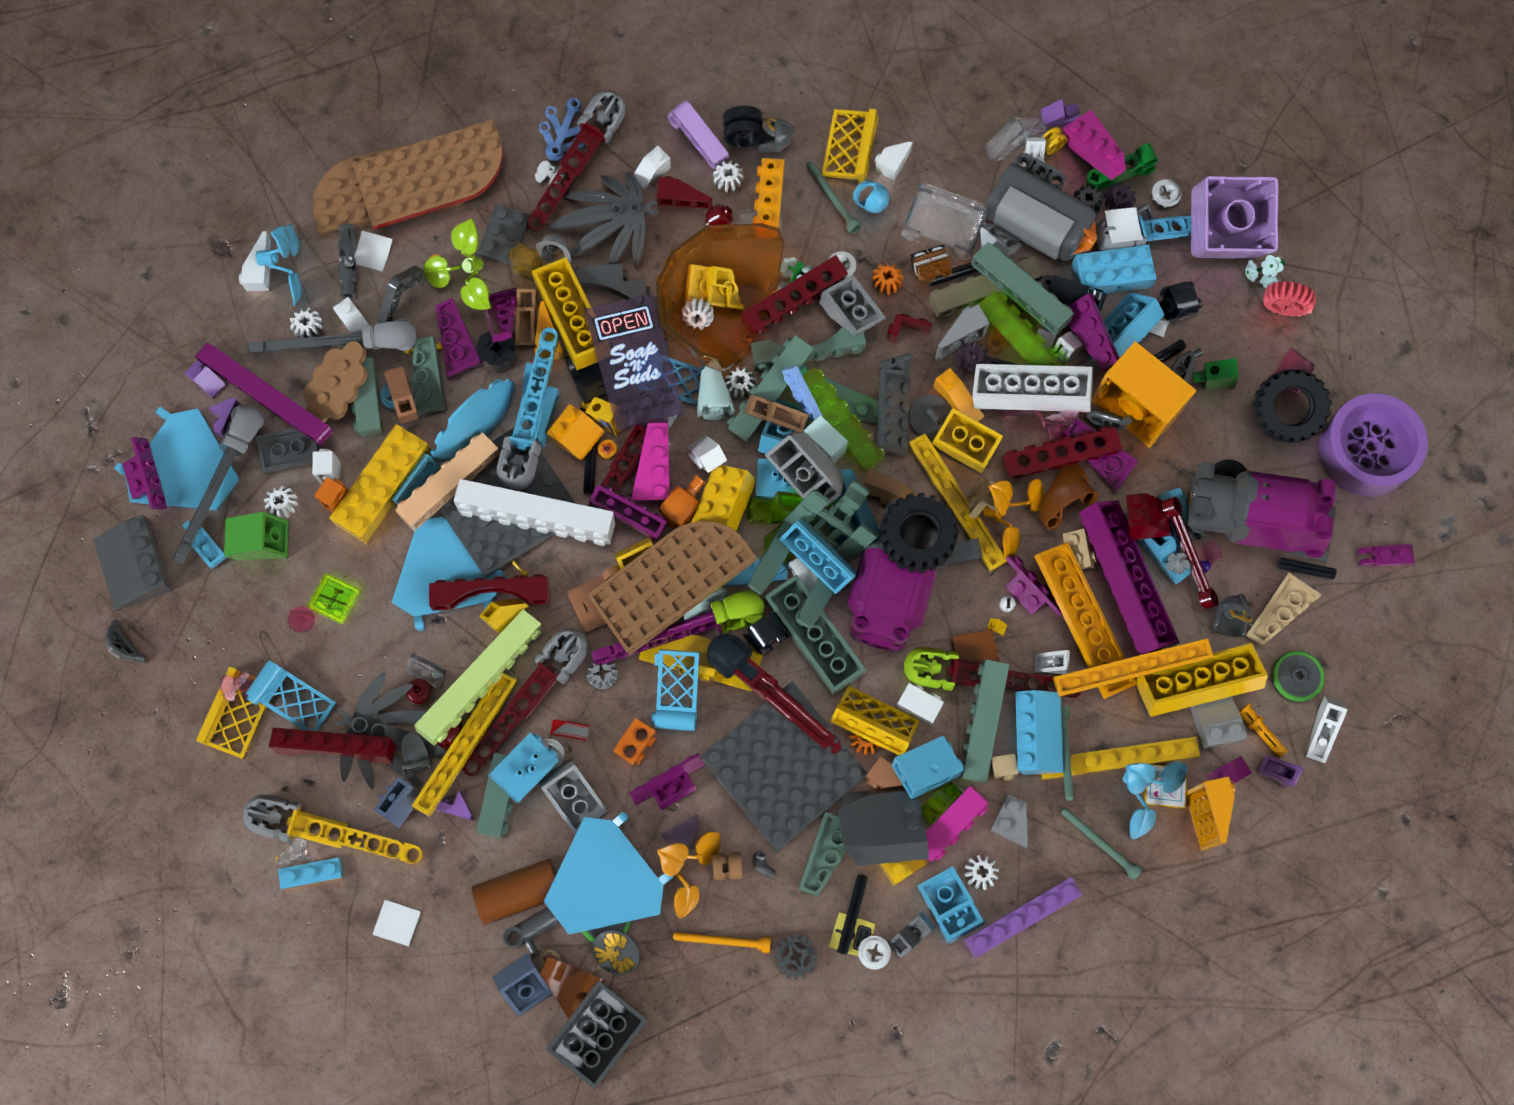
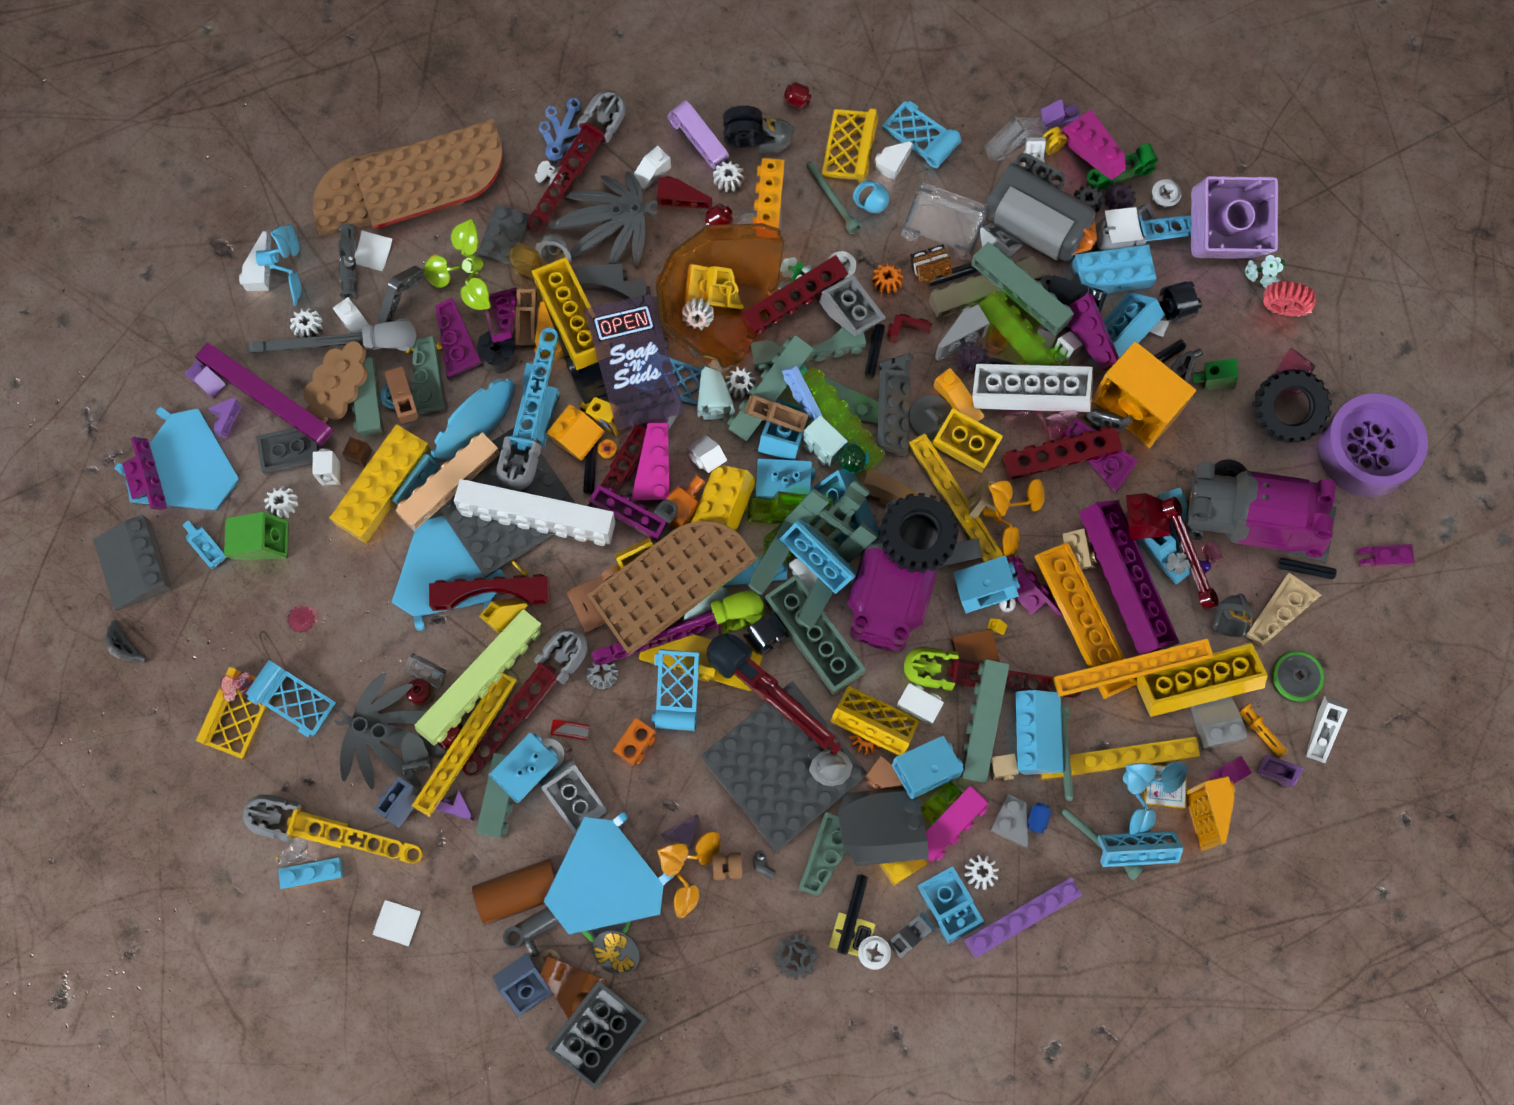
(240, 431): piece -> none
(331, 493): orange brick -> none
(333, 598): clear neon green tile -> none
(357, 452): none -> reddish brown brick
(363, 747): dark red arch -> none
(666, 510): none -> dark grey tile
(670, 785): magenta bracket -> none
(762, 944): light orange piece -> none
(797, 95): none -> dark red head
(806, 466): light grey hips -> none
(831, 768): none -> light grey piece
(853, 458): none -> dark green piece
(874, 350): none -> black axle
(941, 145): none -> medium azure piece
(986, 584): none -> medium azure piece
(1039, 817): none -> blue brick
(1052, 663): white slope -> none
(1067, 486): dark orange panel -> none
(1142, 852): none -> medium azure fence

